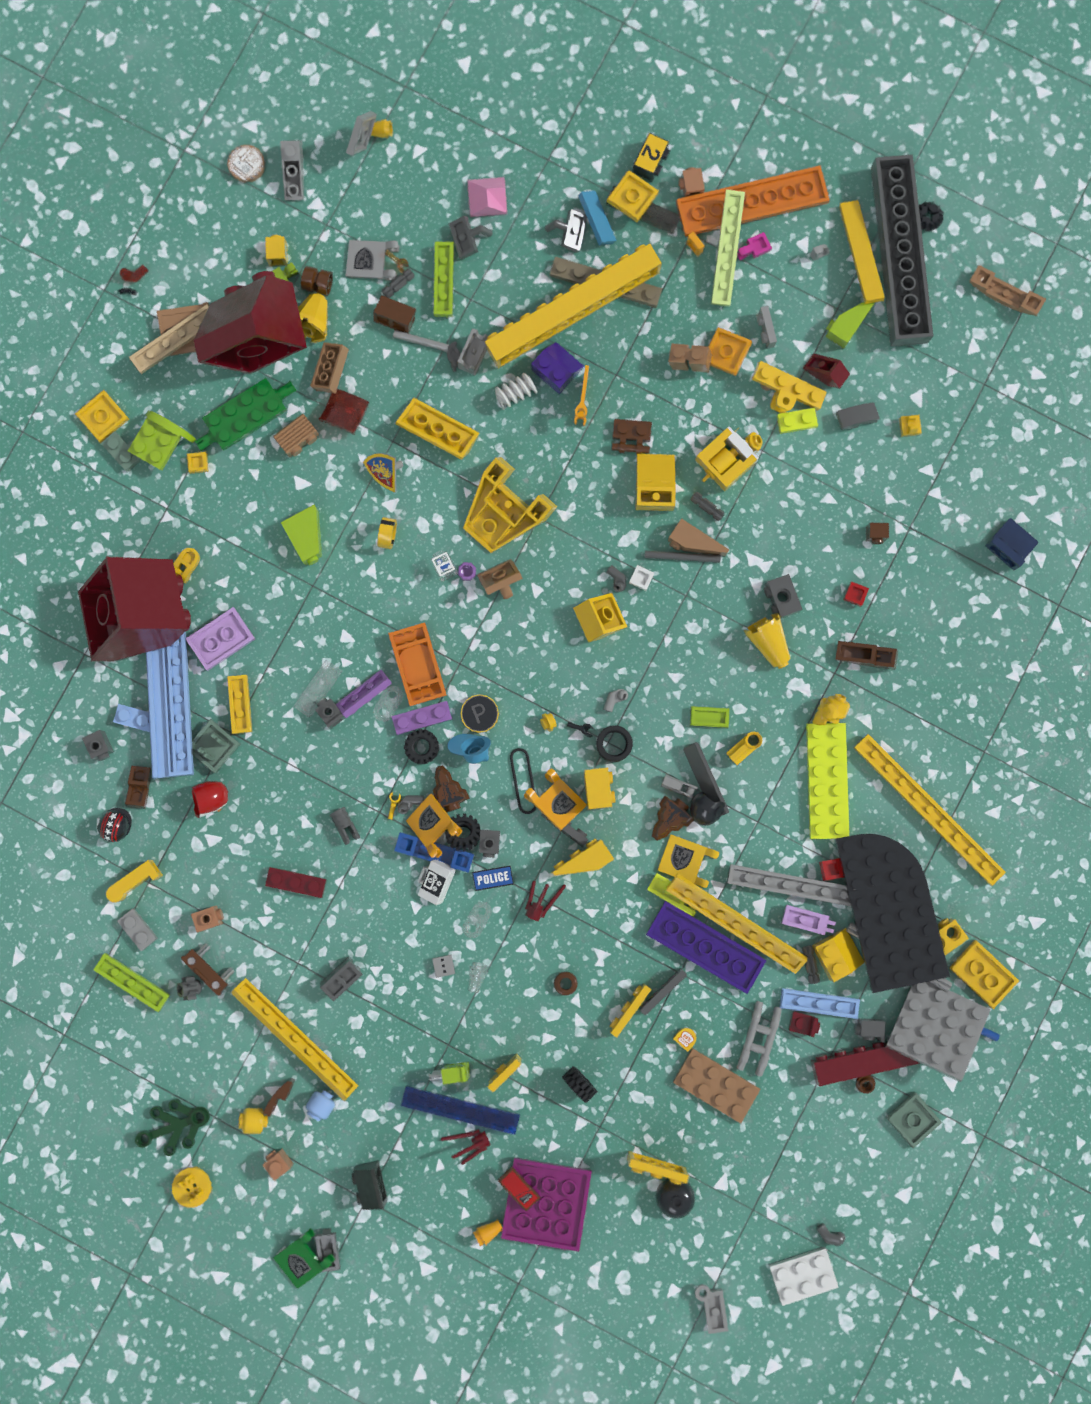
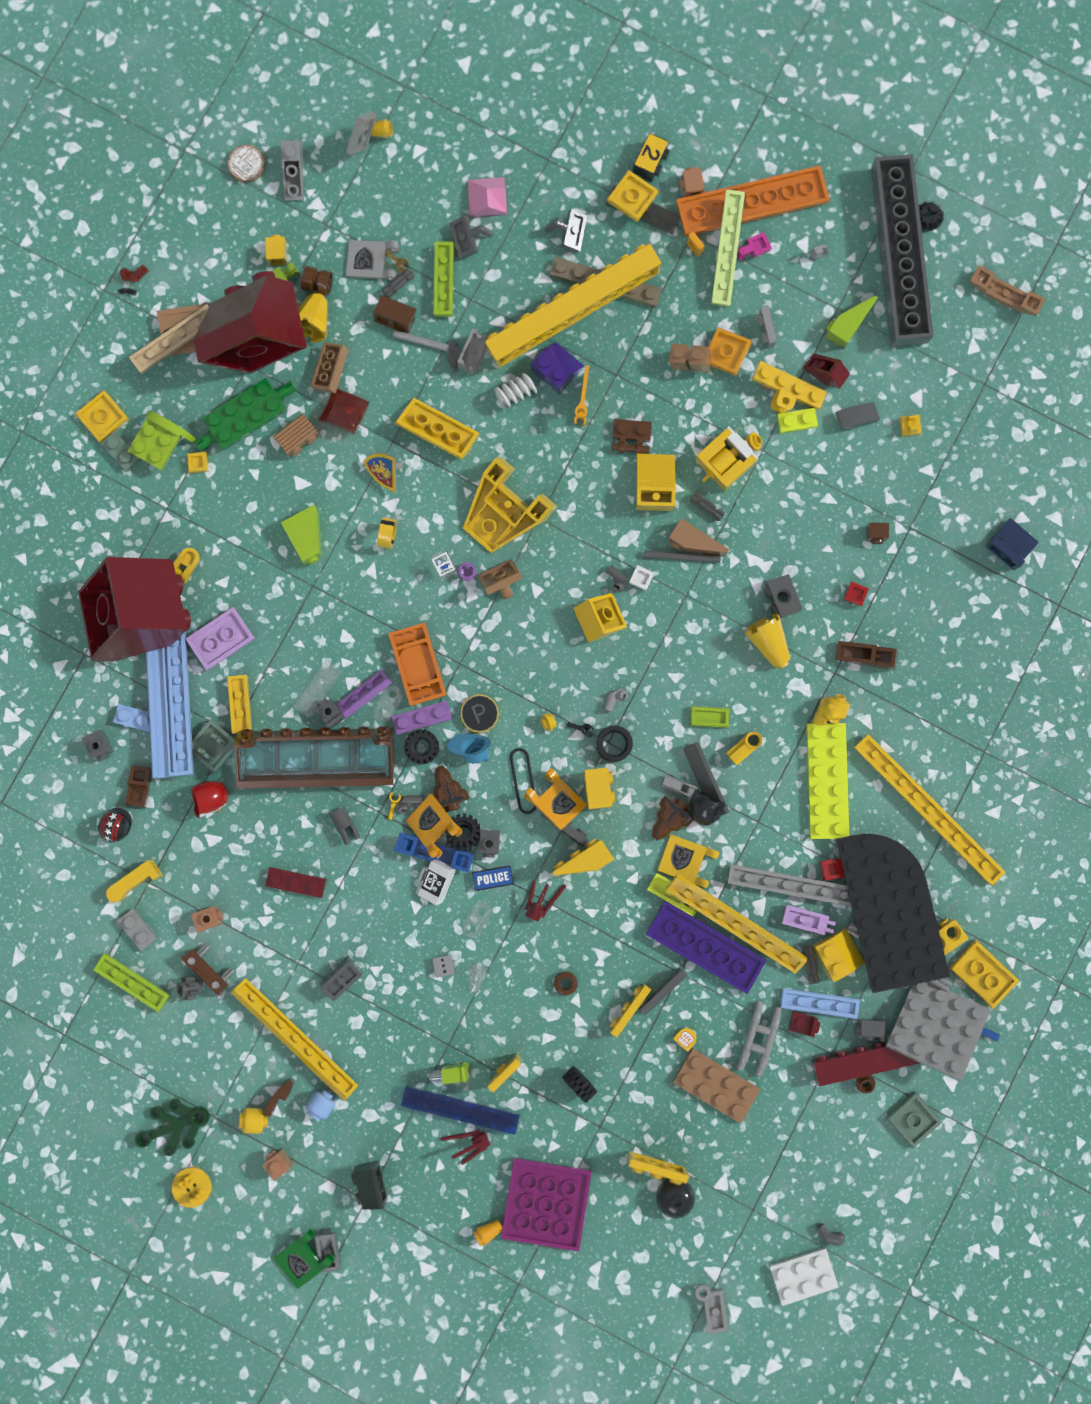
(314, 757): none -> window
(518, 1188): slope -> none
(597, 217): dark azure tile -> none
(861, 252): yellow tile -> none

